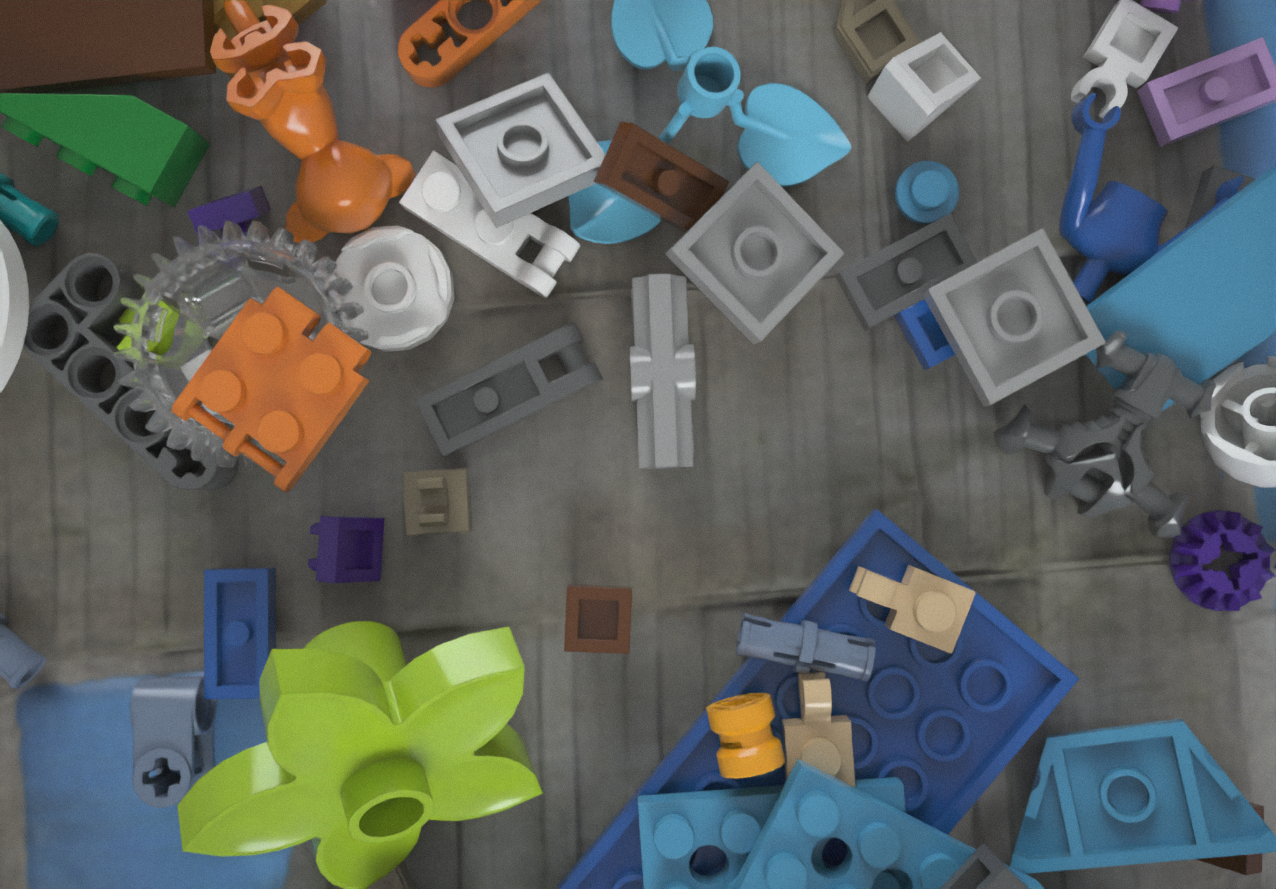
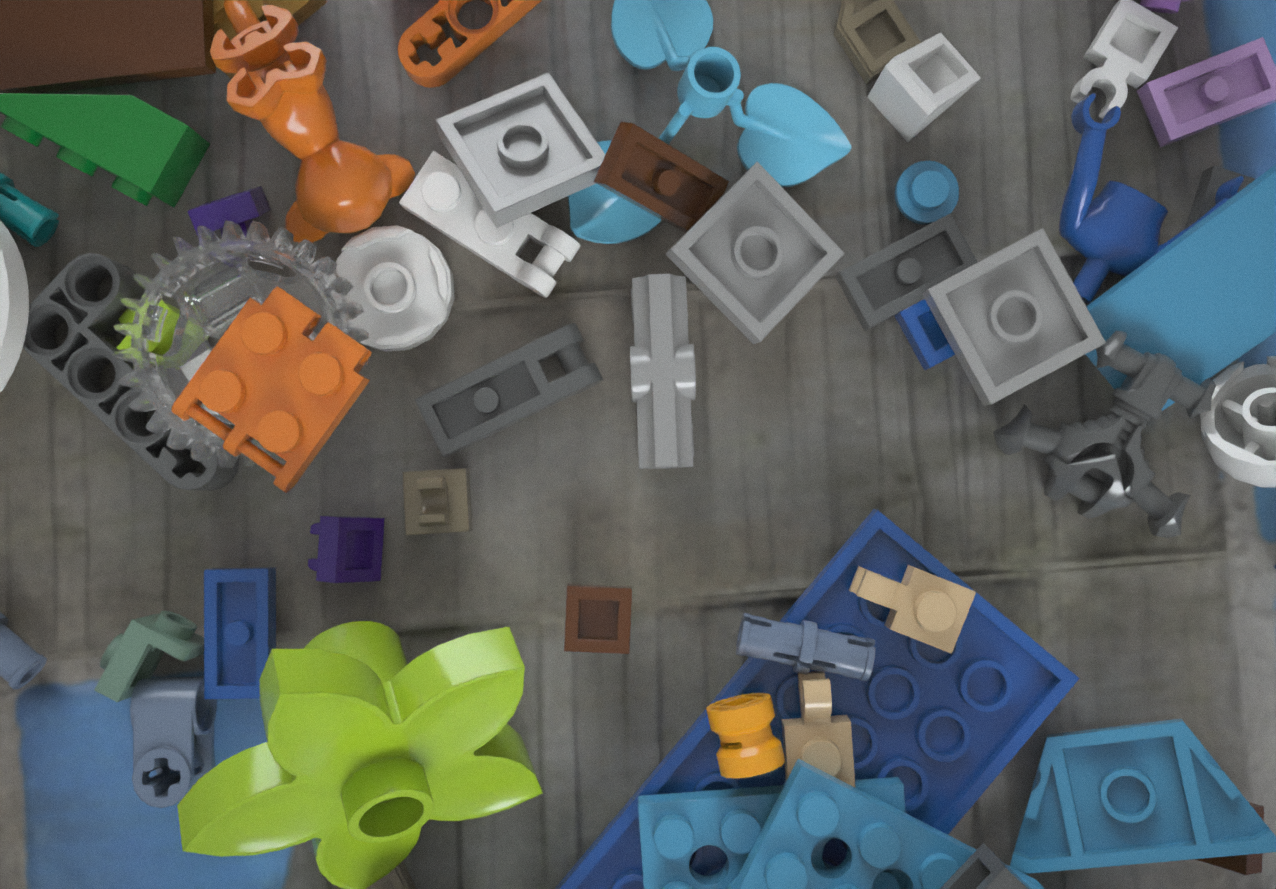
(140, 649): none -> sand green bracket
(1201, 542): dark purple gear -> none

